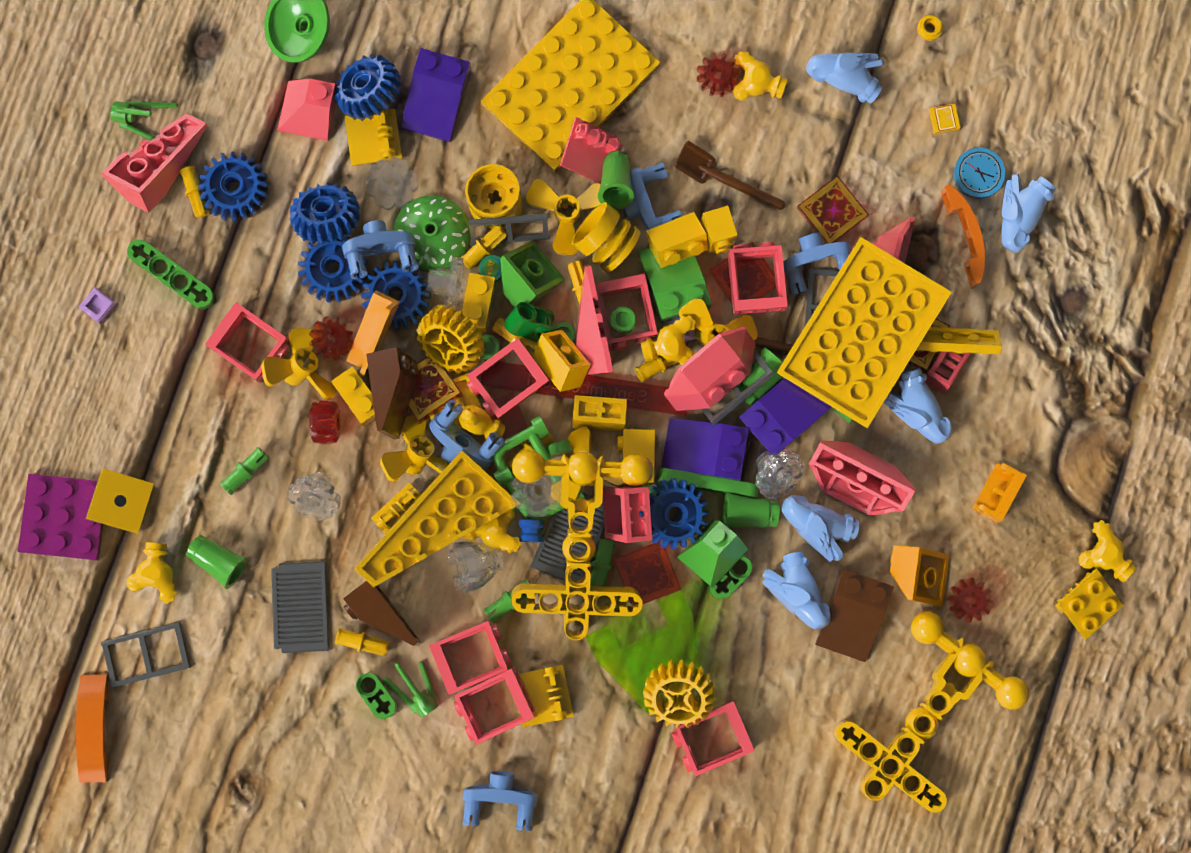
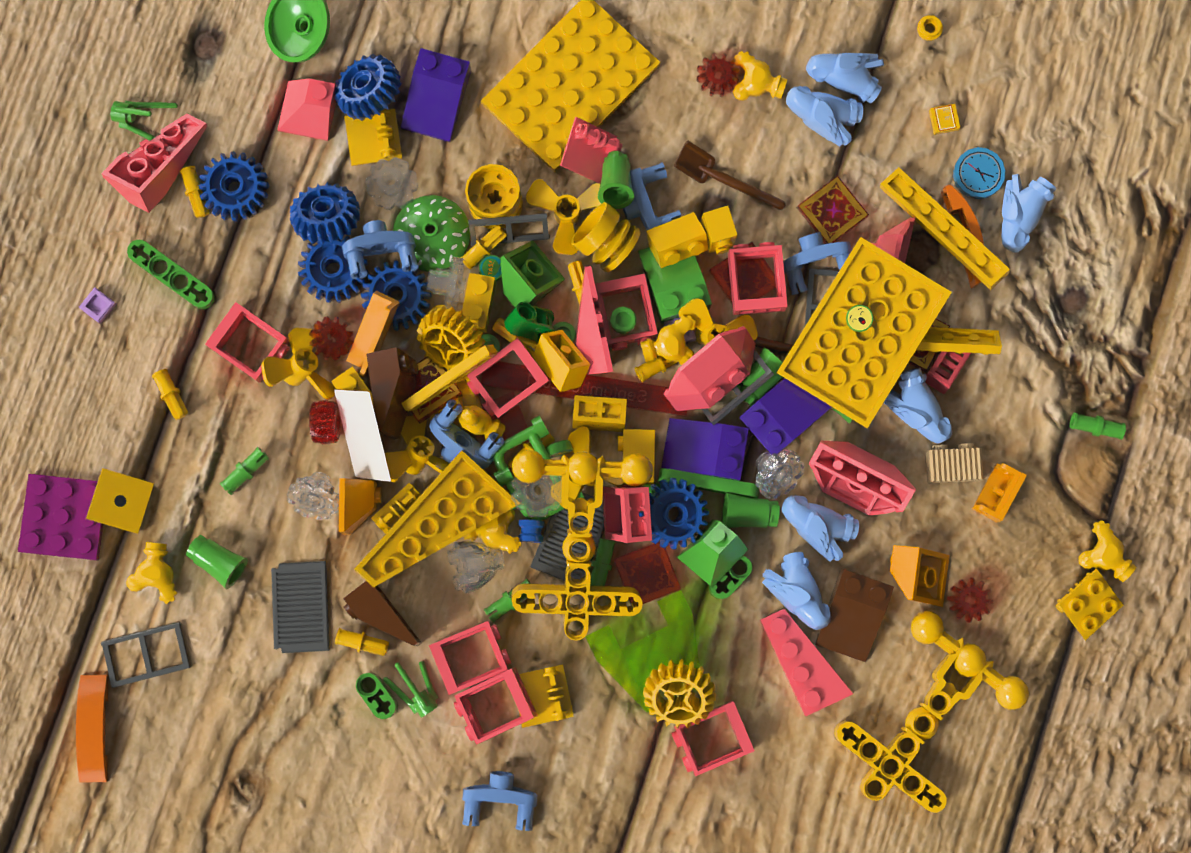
(170, 394): none -> yellow axle
(356, 502): none -> light orange slope
(362, 435): none -> white sticker
(449, 378): none -> yellow tile
(805, 668): none -> coral wing
(825, 113): none -> light blue animal
(859, 318): none -> light yellow tile
(945, 228): none -> yellow plate
(954, 465): none -> tan brick
(1097, 426): none -> bright green pin

